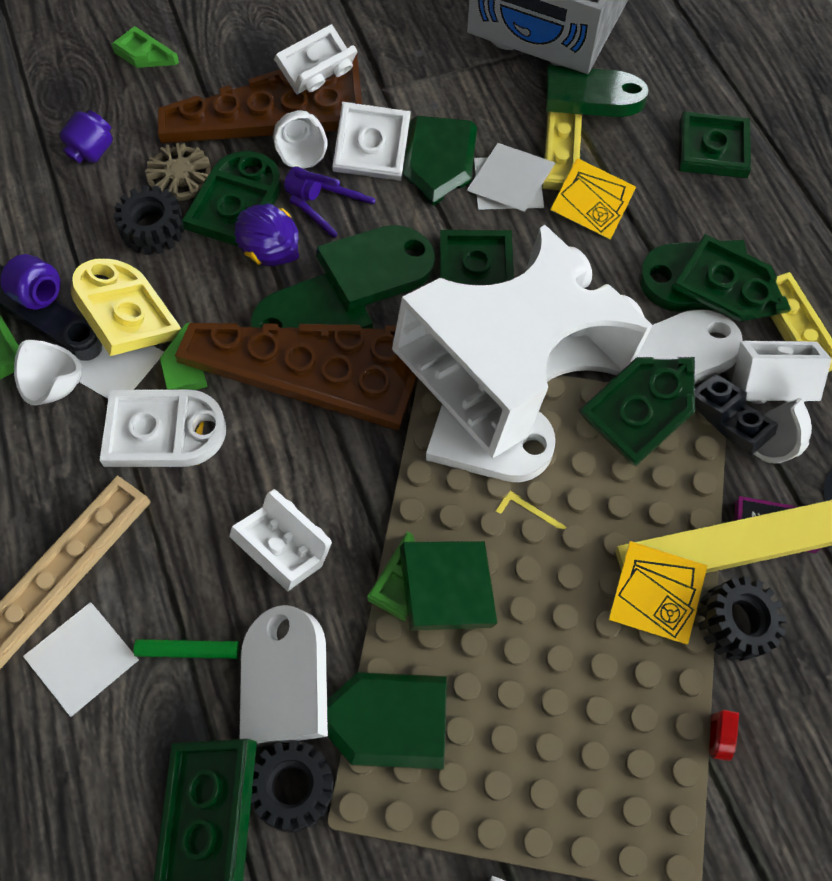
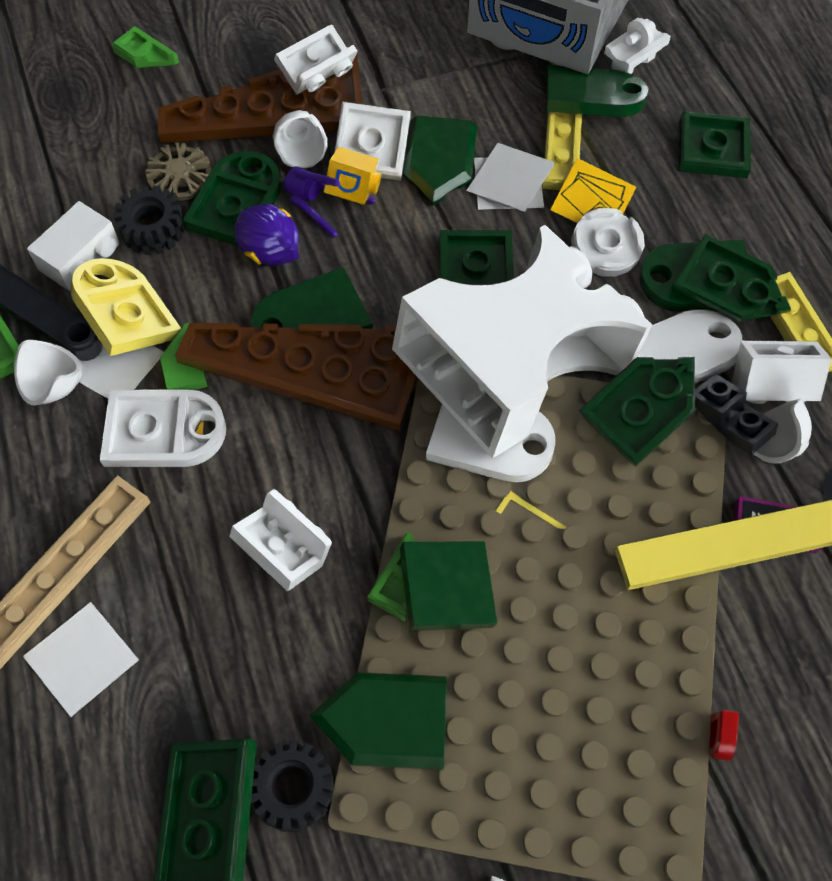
(30, 281): dark purple head -> none
(71, 242): none -> white brick
(86, 137): dark purple head -> none
(186, 649): green piece -> none
(283, 679): white tile -> none
(355, 173): none -> yellow brick
(376, 264): dark green tile -> none
(609, 241): none -> white tile
(636, 45): none -> white hips
(658, 592): yellow sticker -> none
(761, 612): black tyre -> none

